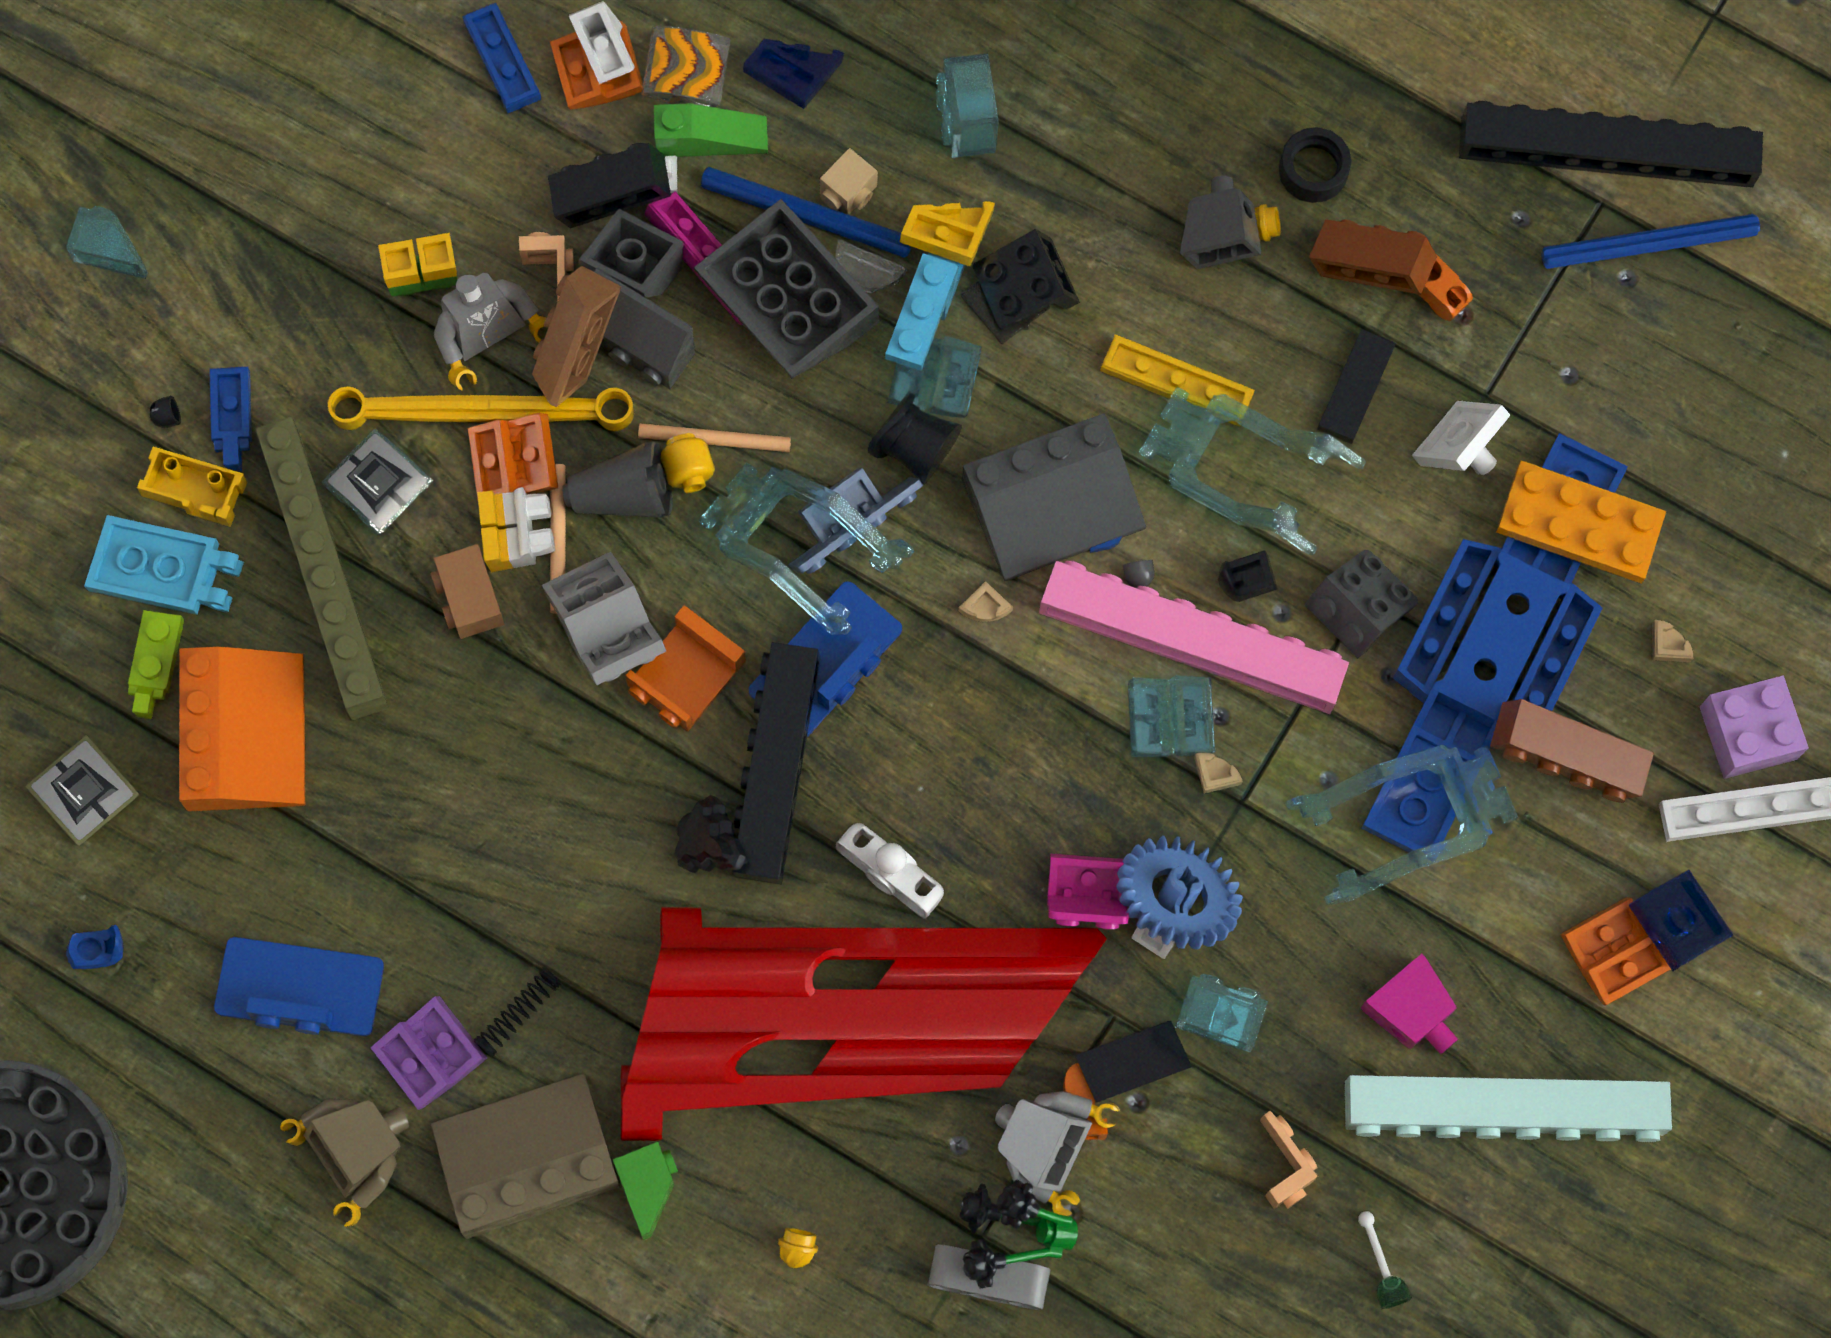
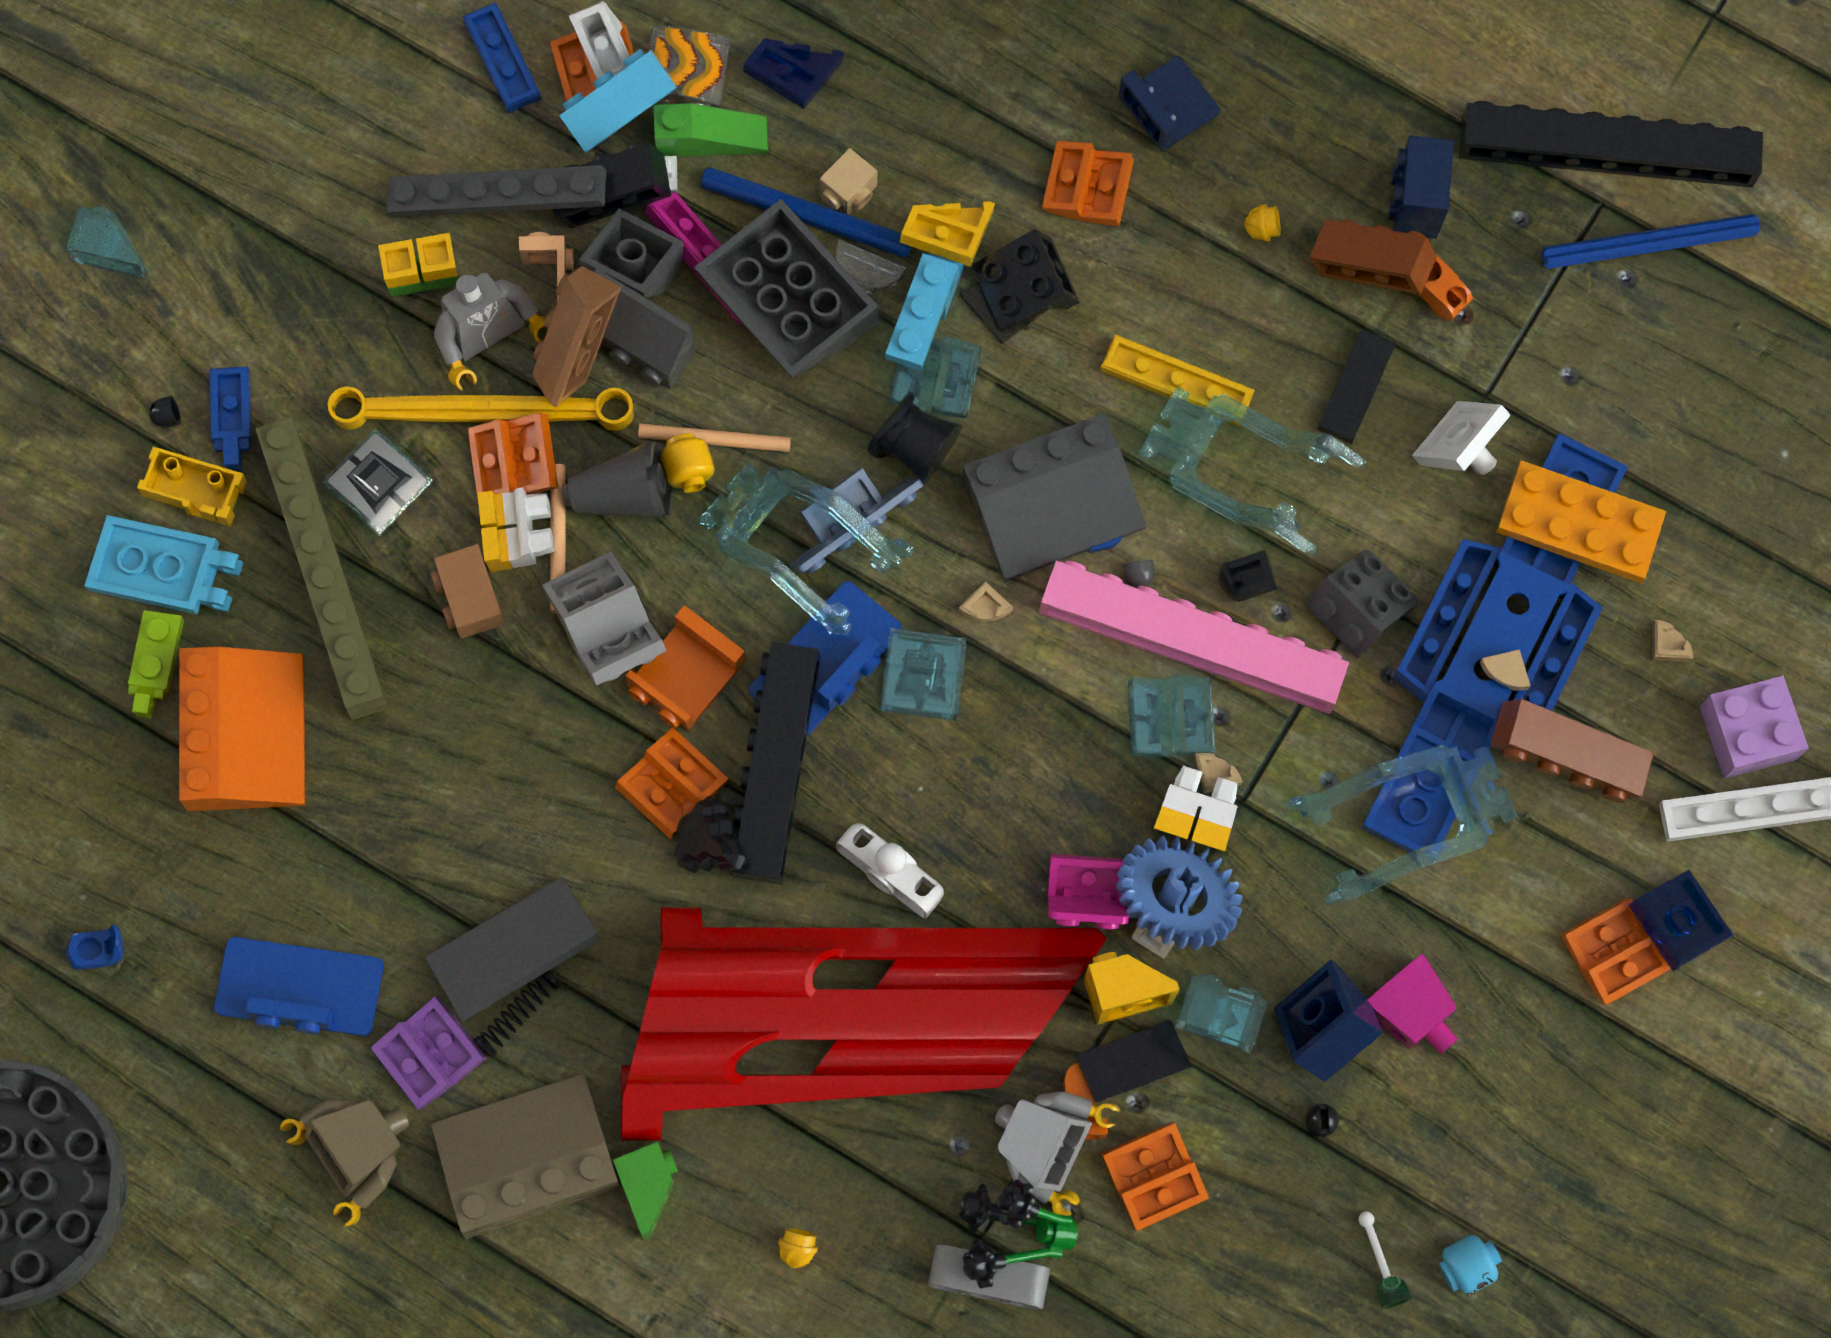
(82, 790): slope -> none
(497, 191): none -> dark grey plate
(512, 948): none -> dark grey tile
(617, 99): none -> medium azure brick
(670, 781): none -> orange slope
(923, 674): none -> clear light blue slope
(967, 105): clear light blue brick -> none
(1088, 183): none -> orange slope
(1126, 987): none -> yellow slope
(1154, 1176): none -> orange slope
(1167, 102): none -> dark blue bracket
(1215, 815): none -> white hips
(1220, 226): dark grey torso -> none
(1291, 1189): light nougat bracket -> none
(1313, 1120): none -> black hinge
(1321, 139): black tyre -> none
(1327, 1021): none -> dark blue slope
(1421, 185): none -> dark blue brick
(1470, 1264): none -> medium azure head
(1507, 670): none -> tan tile
(1507, 1106): light aqua brick -> none

